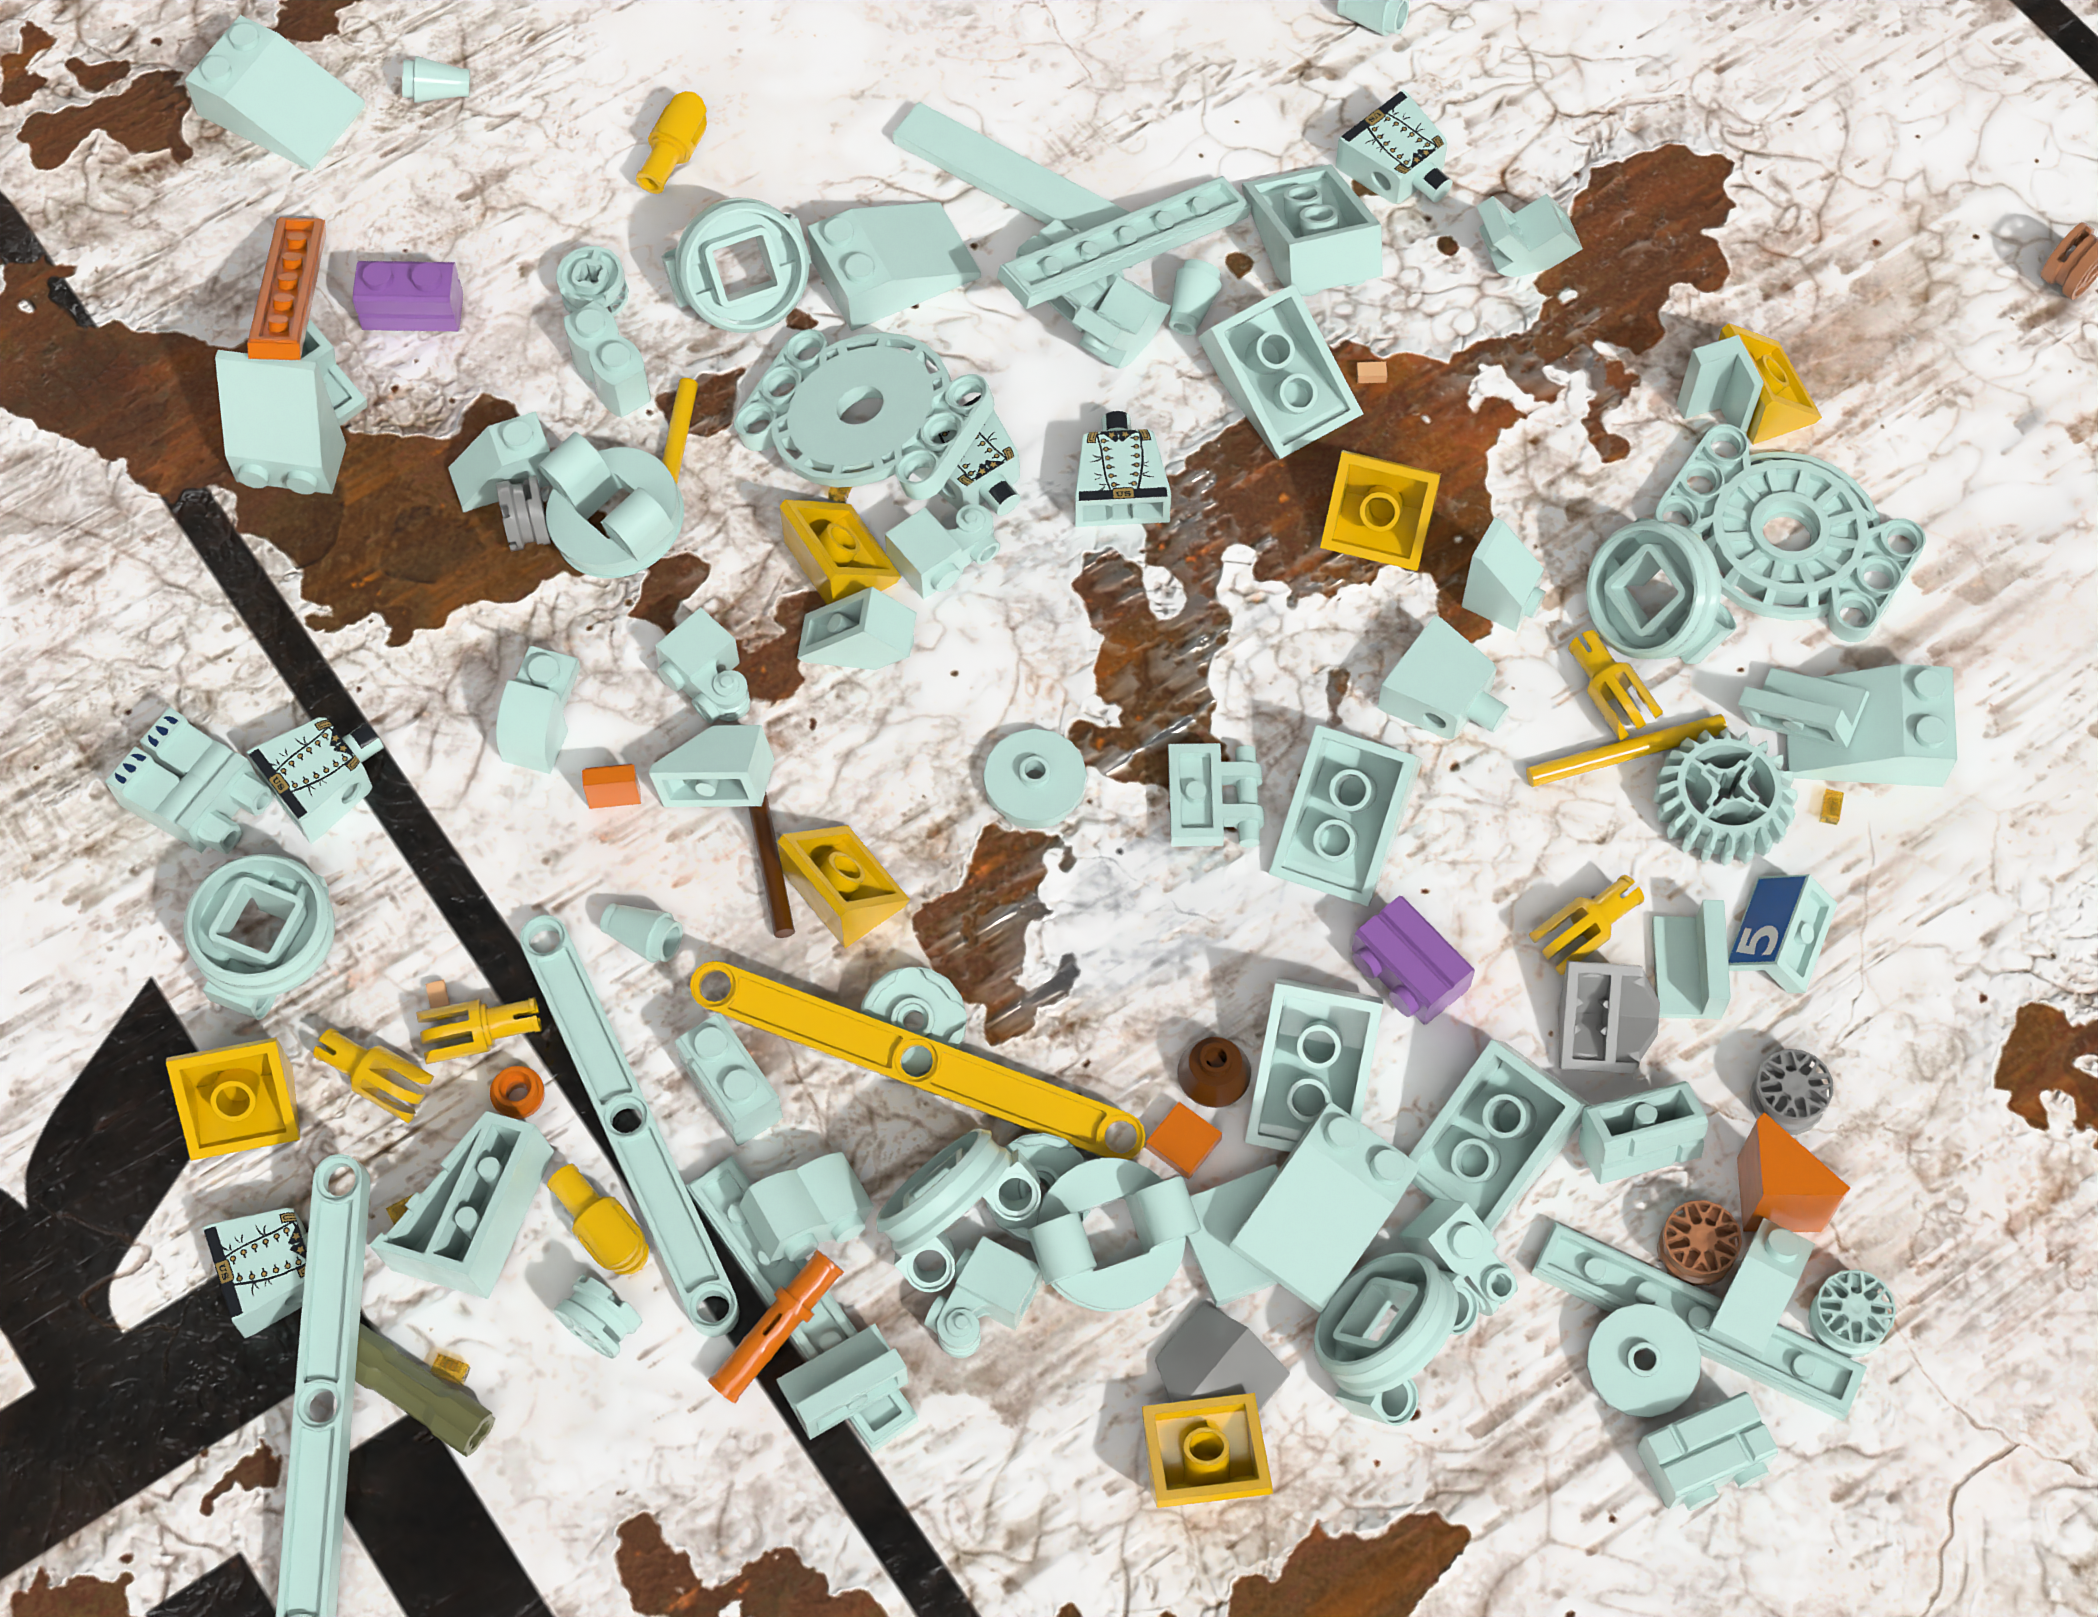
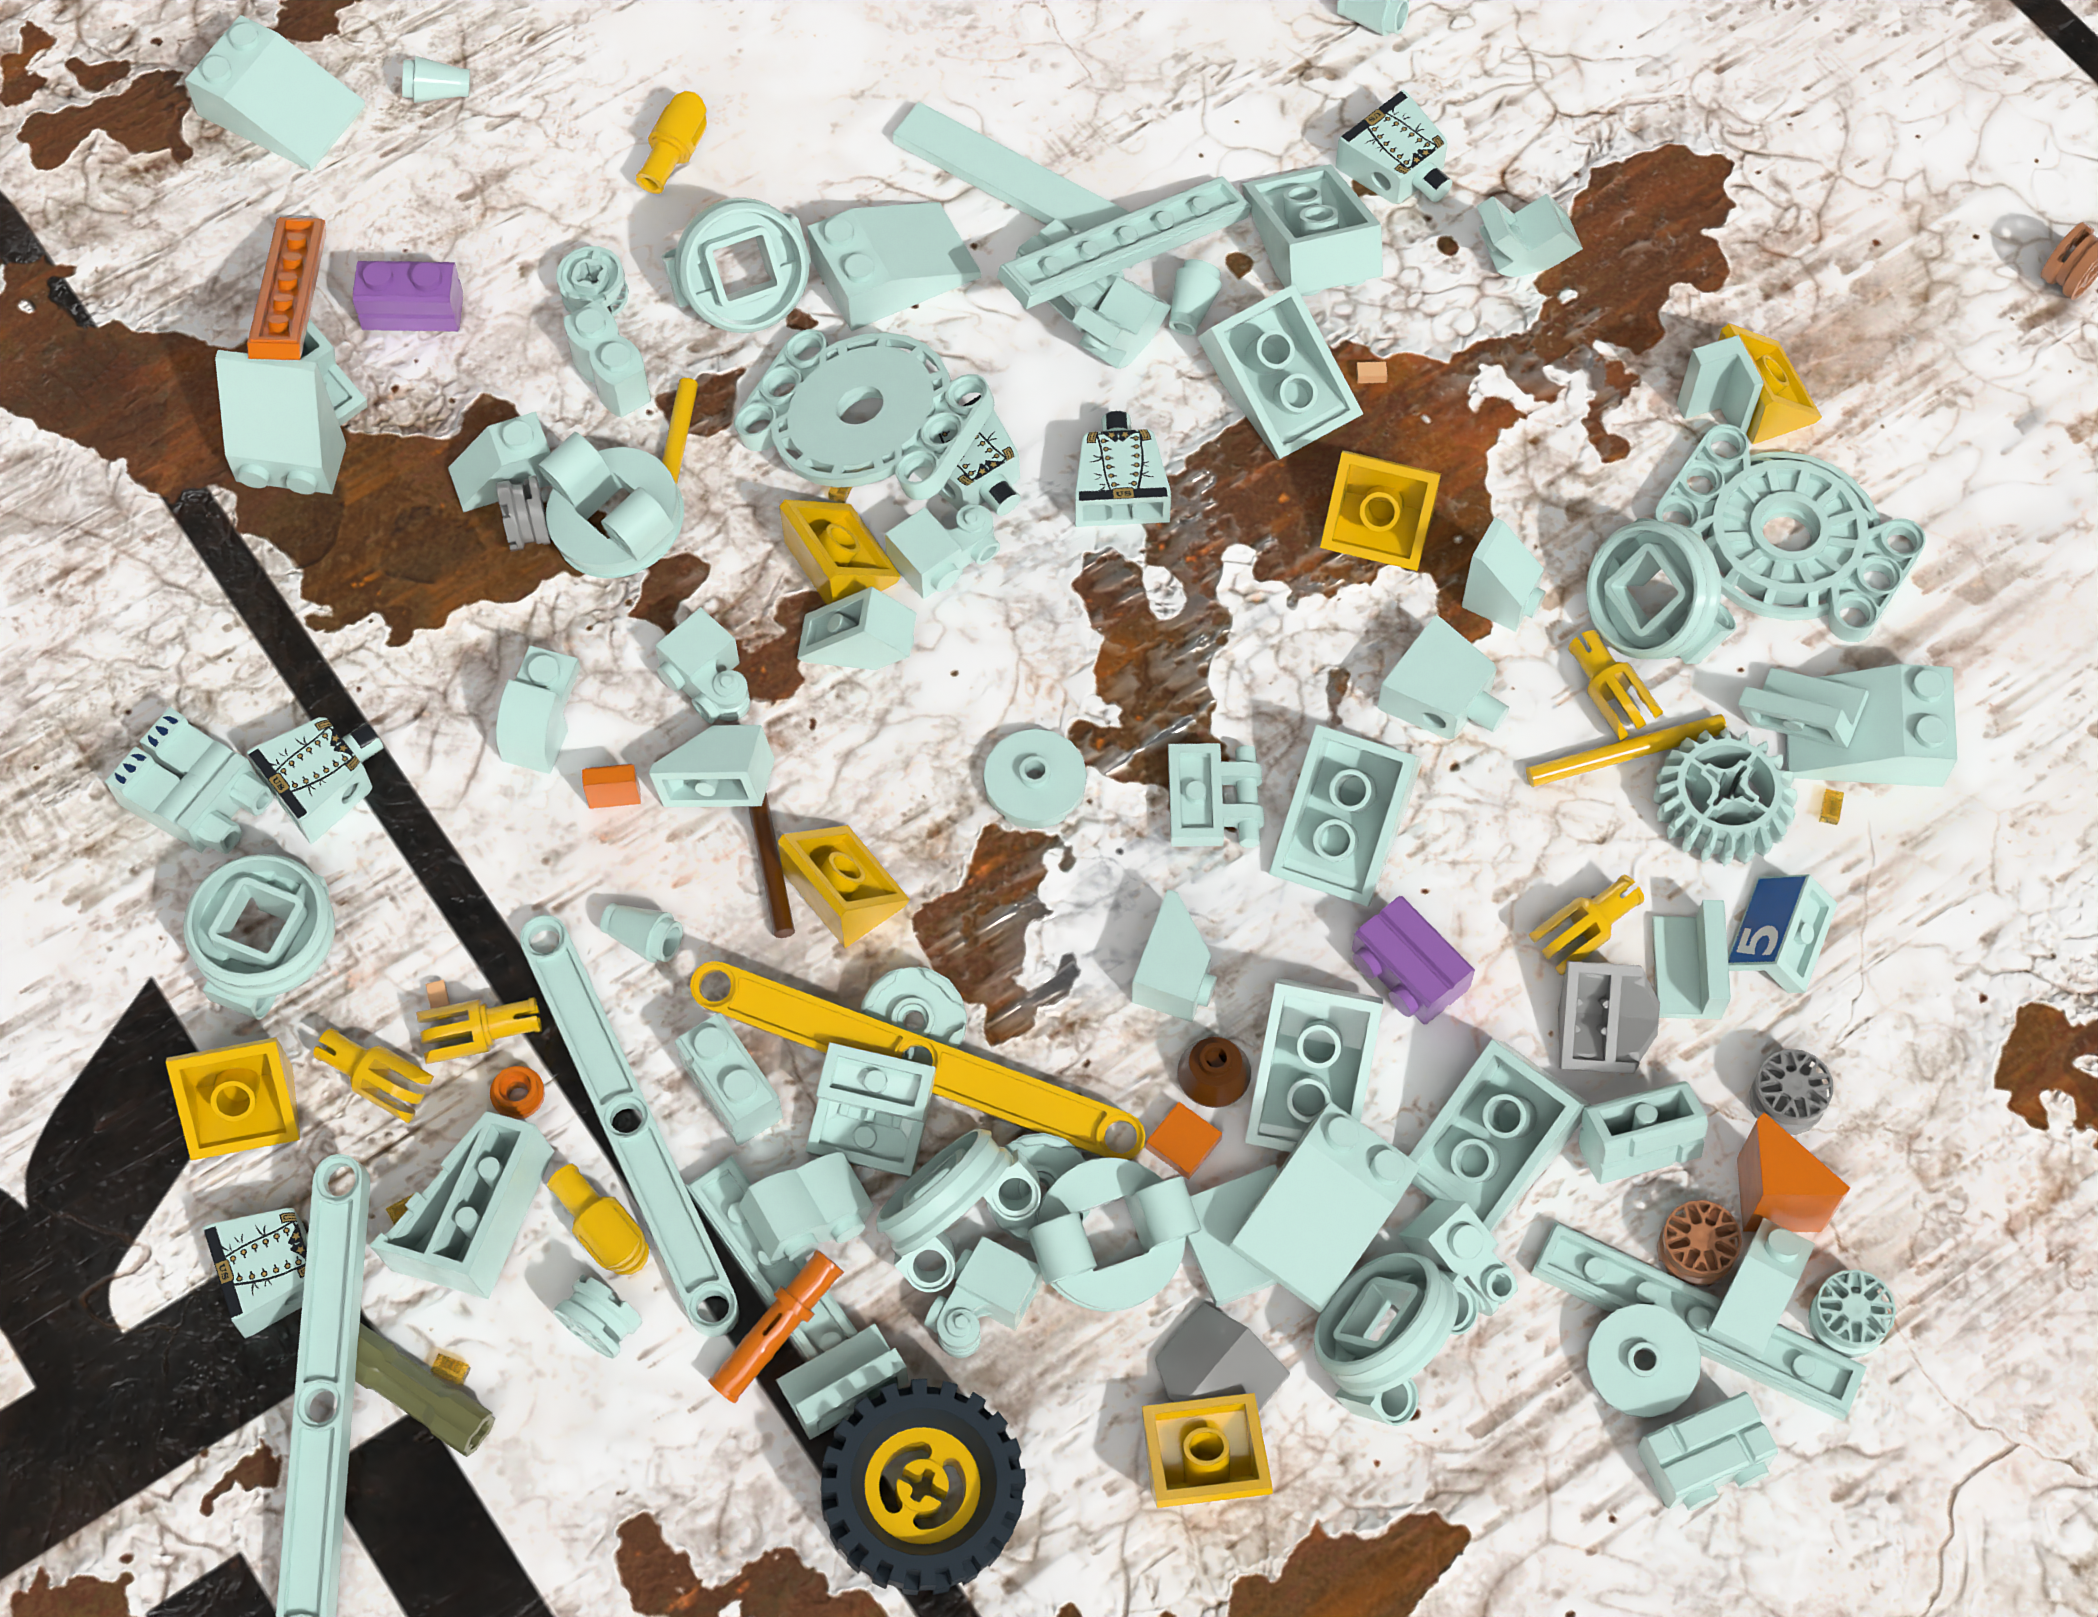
(871, 1109): none -> light aqua slope
(954, 1434): none -> black wheel
(1174, 965): none -> light aqua slope

